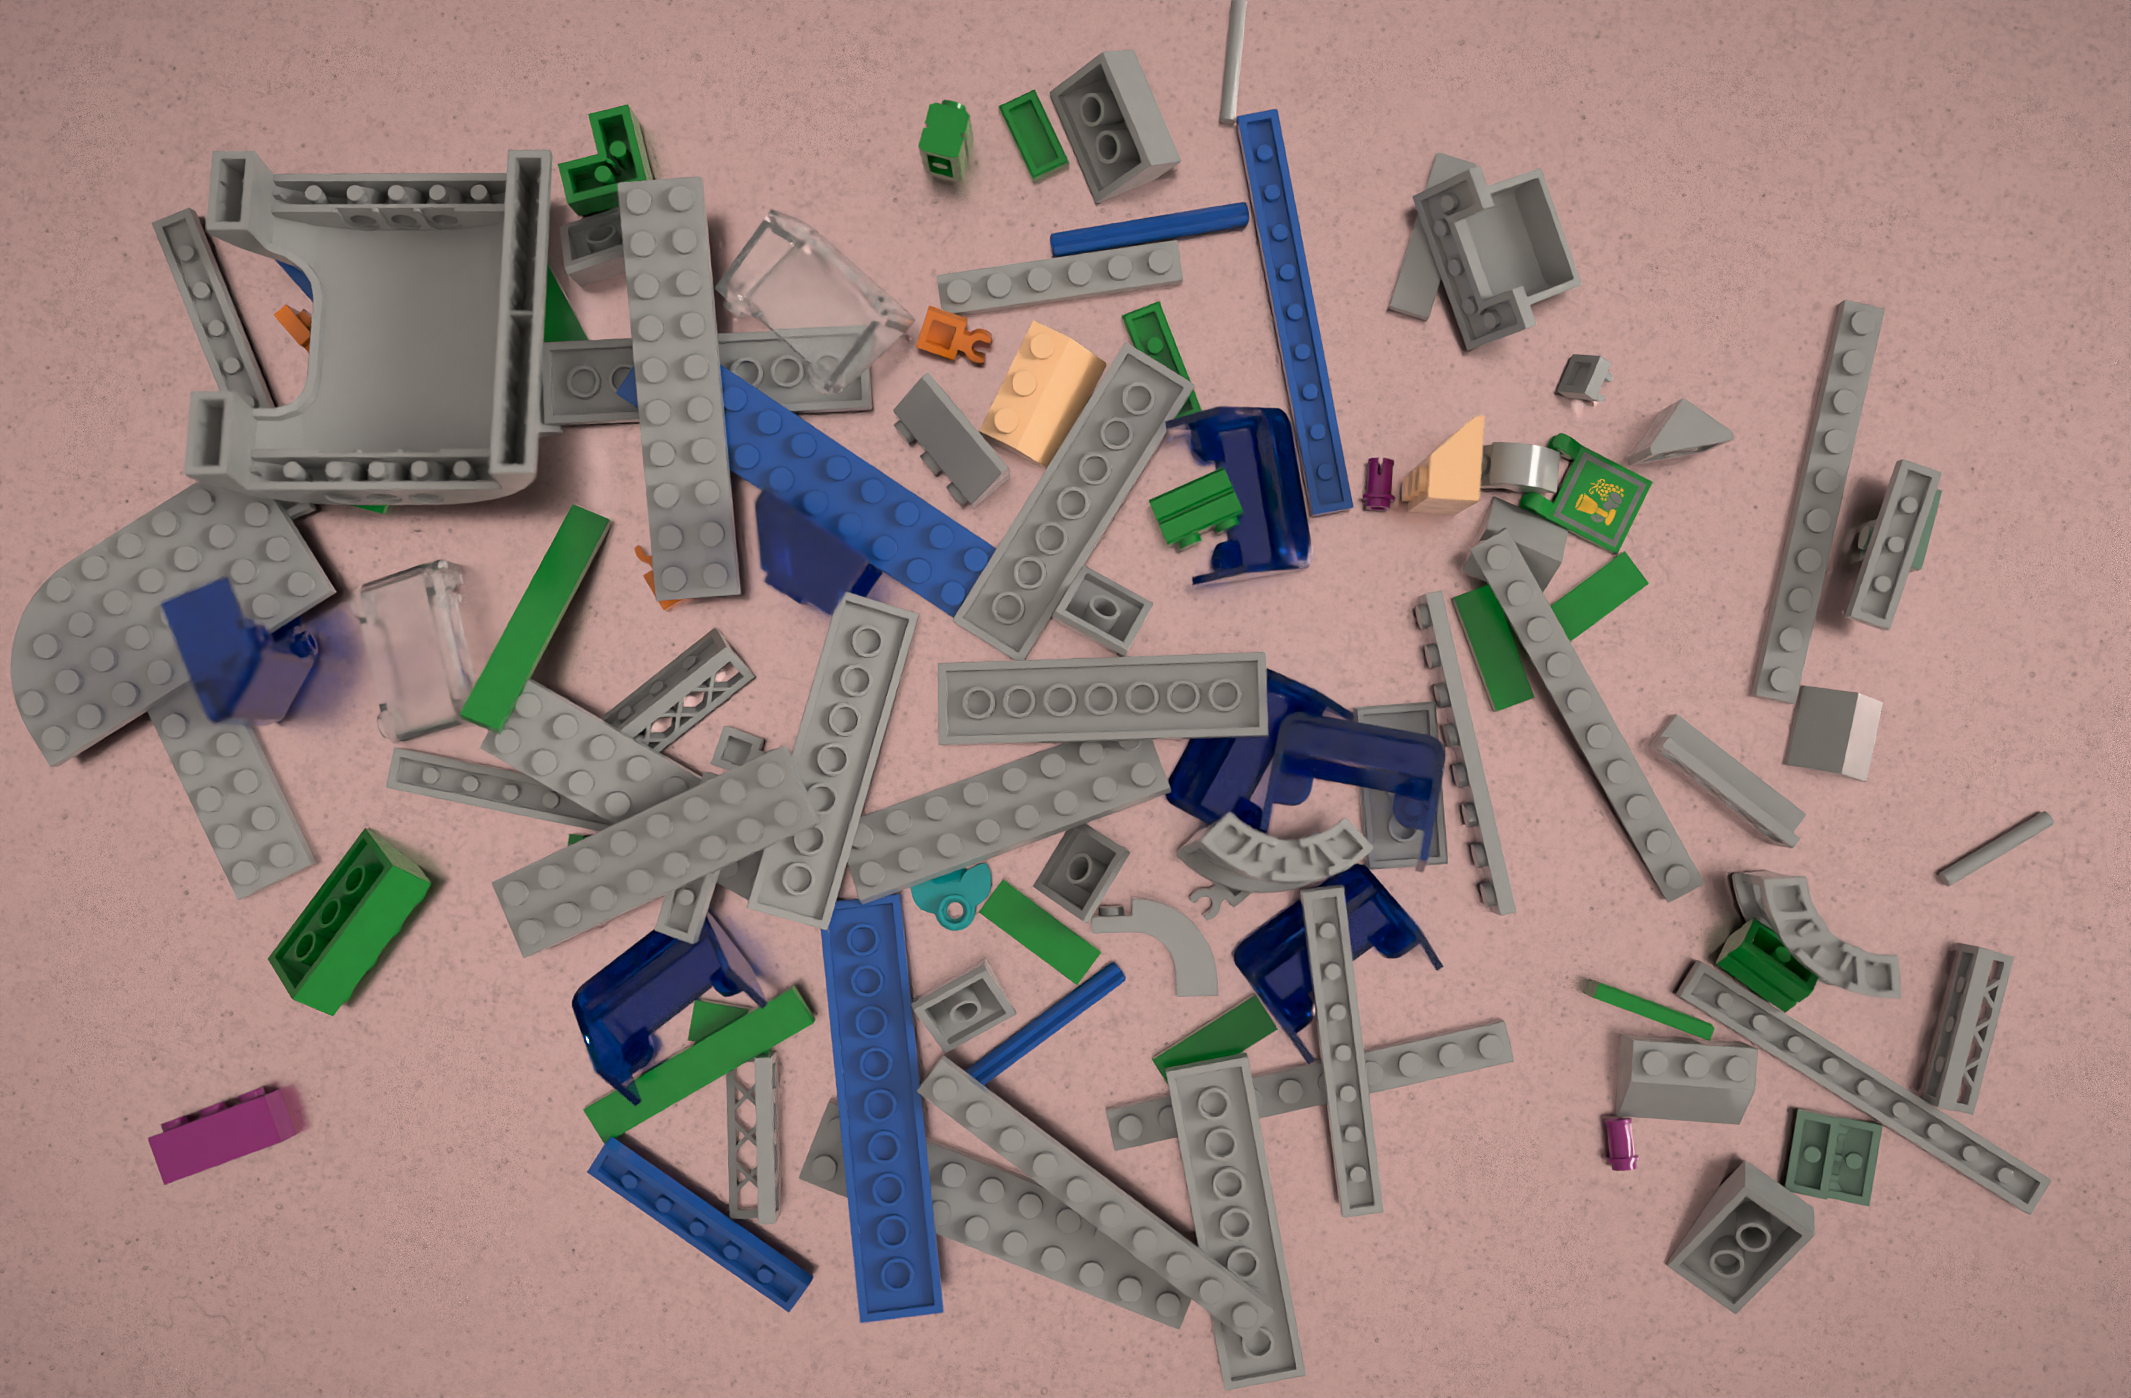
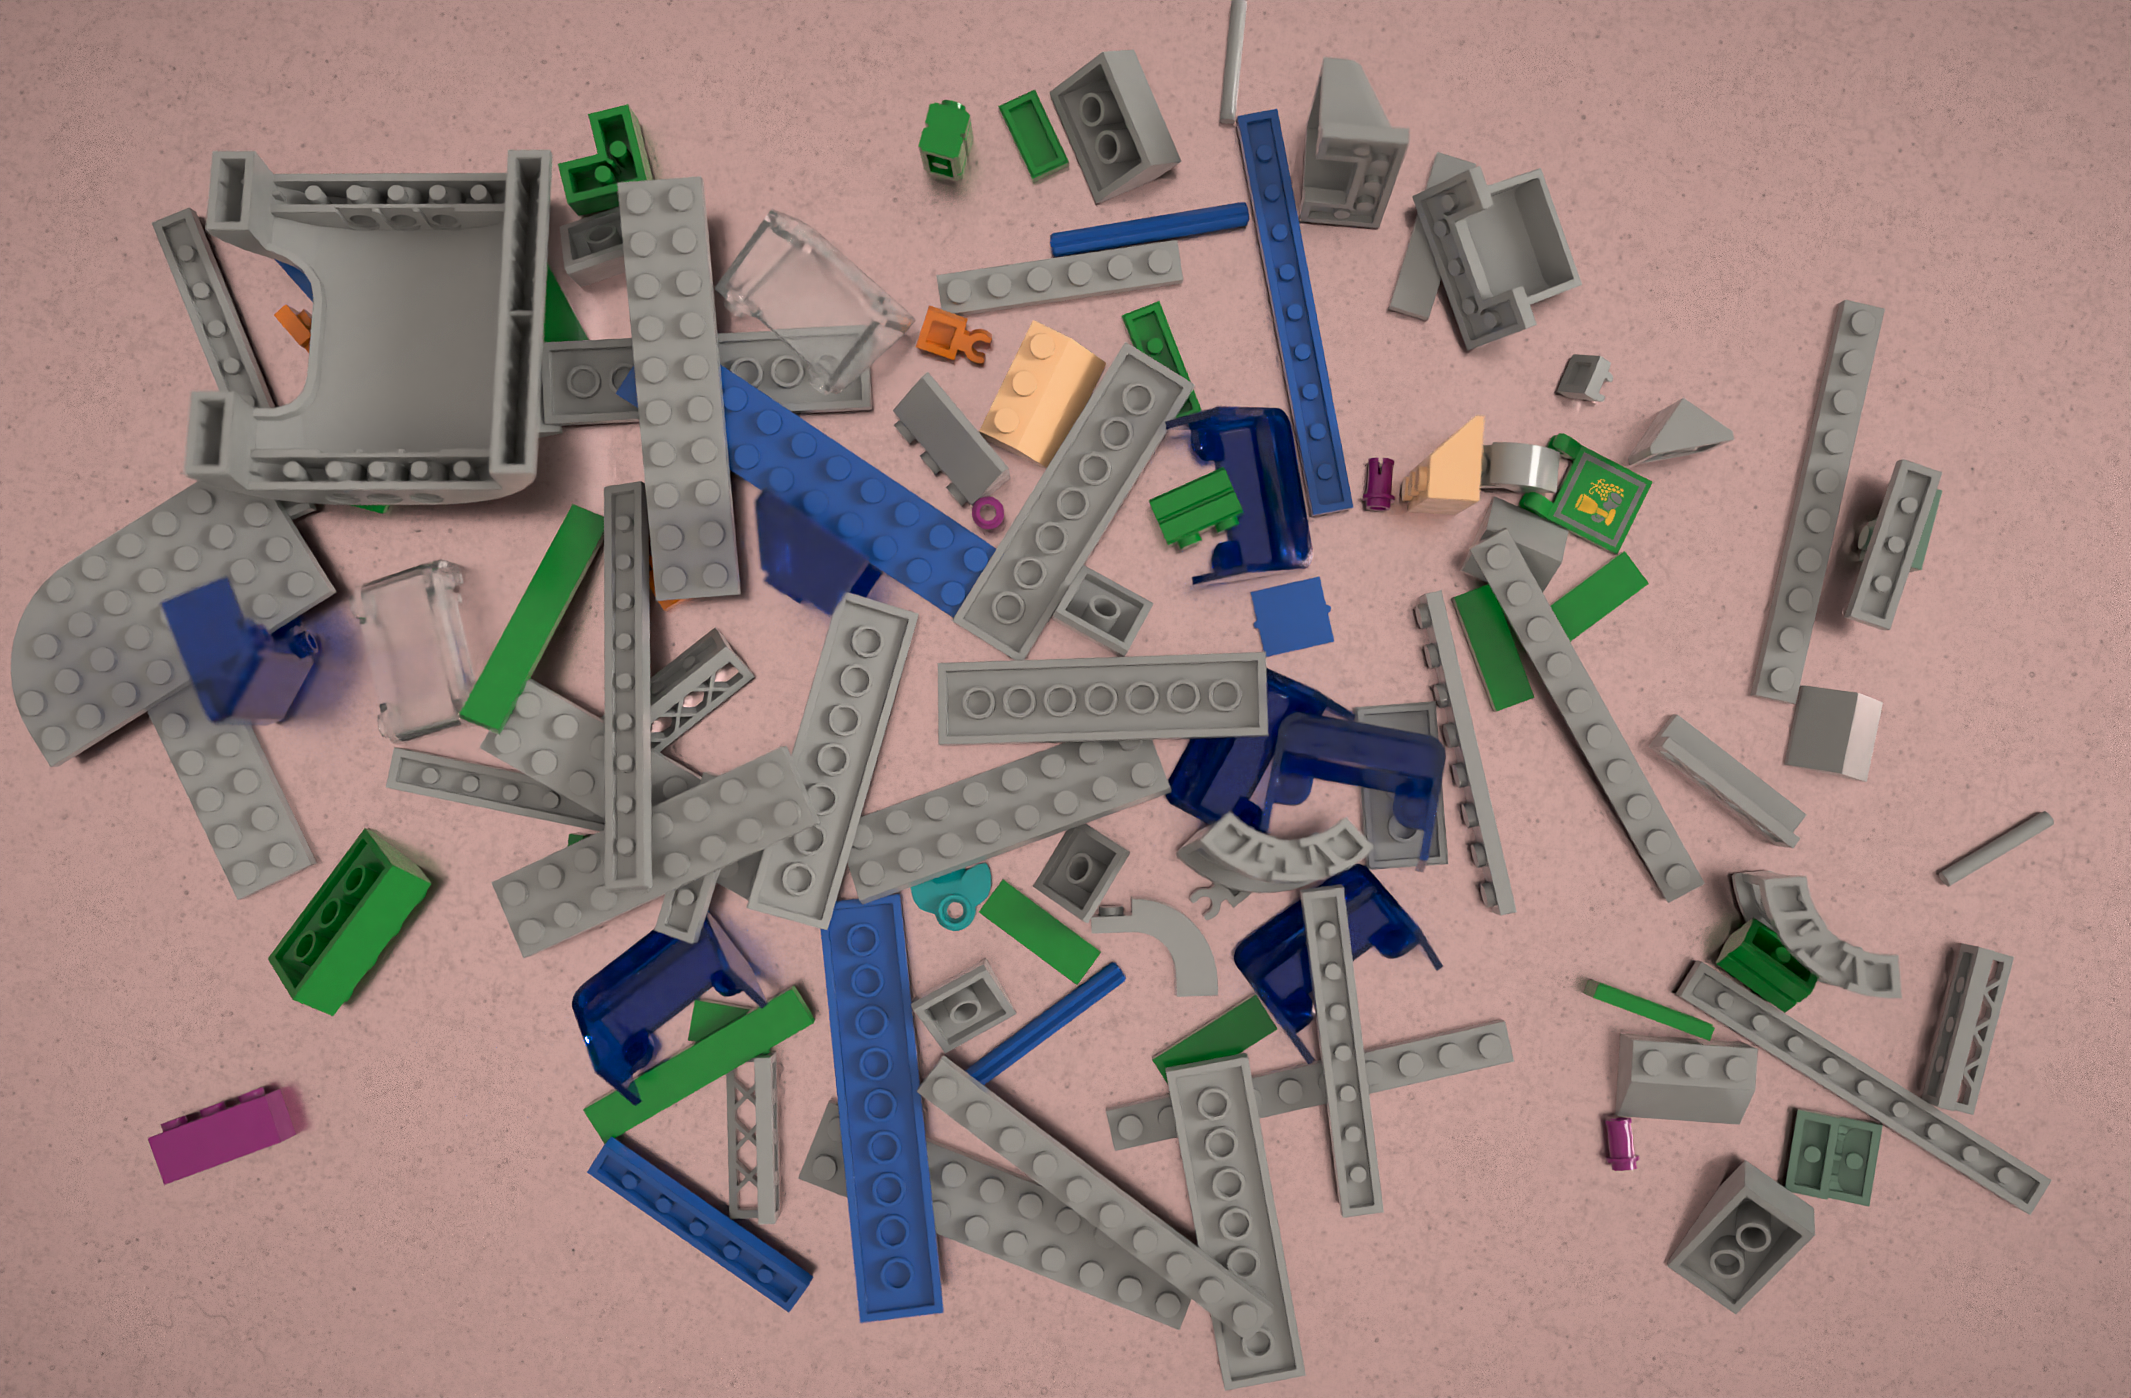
(627, 689): none -> light grey plate
(736, 748): light grey plate -> none
(992, 503): none -> magenta pin
(1292, 616): none -> blue piece
(1348, 150): none -> light grey windscreen

